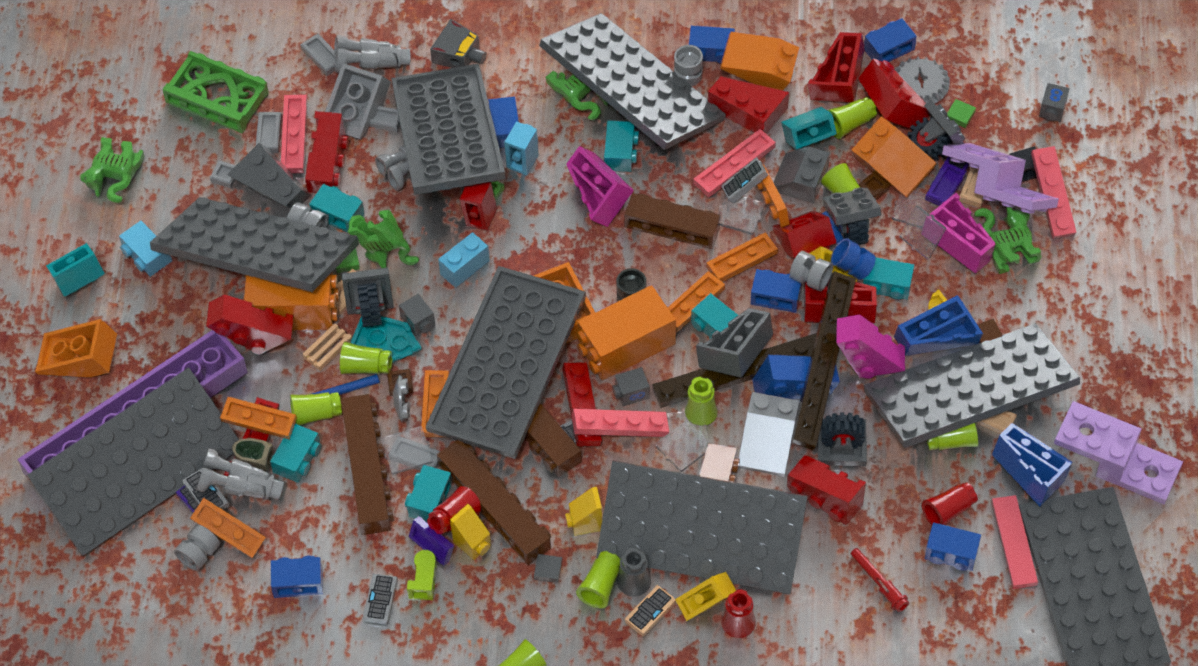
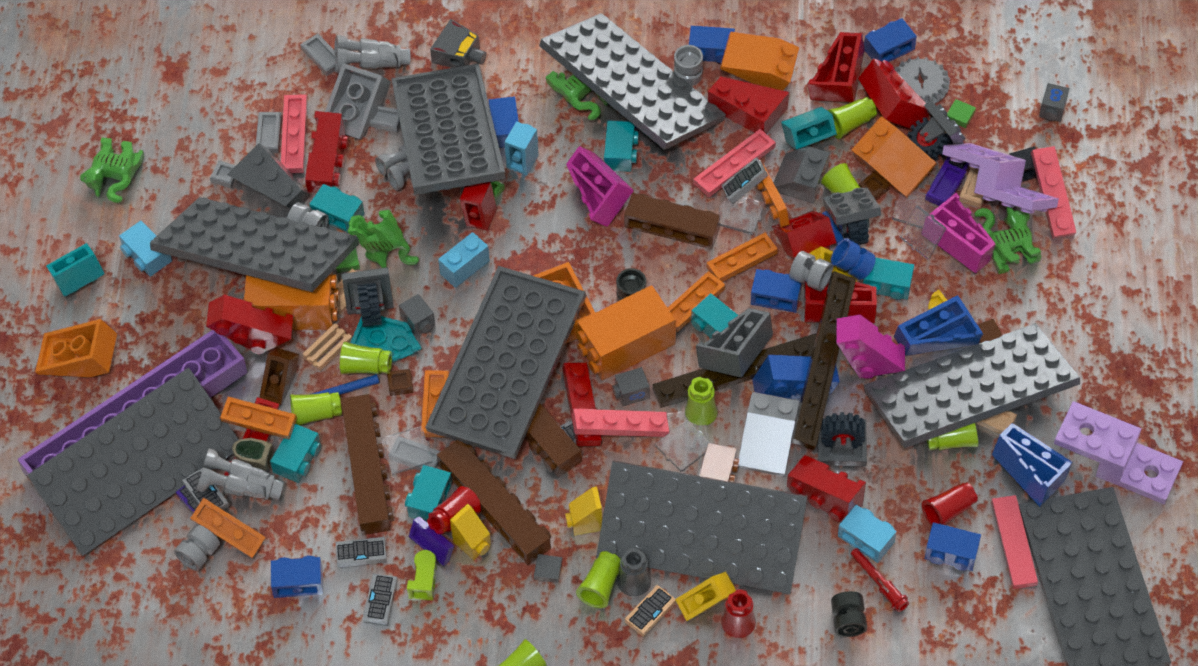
(215, 72): bright green fence -> none
(278, 375): none -> reddish brown slope
(361, 552): none -> tile
(402, 408): light grey dish -> none
(848, 614): none -> pearl dark grey wheel
(867, 533): none -> medium azure brick

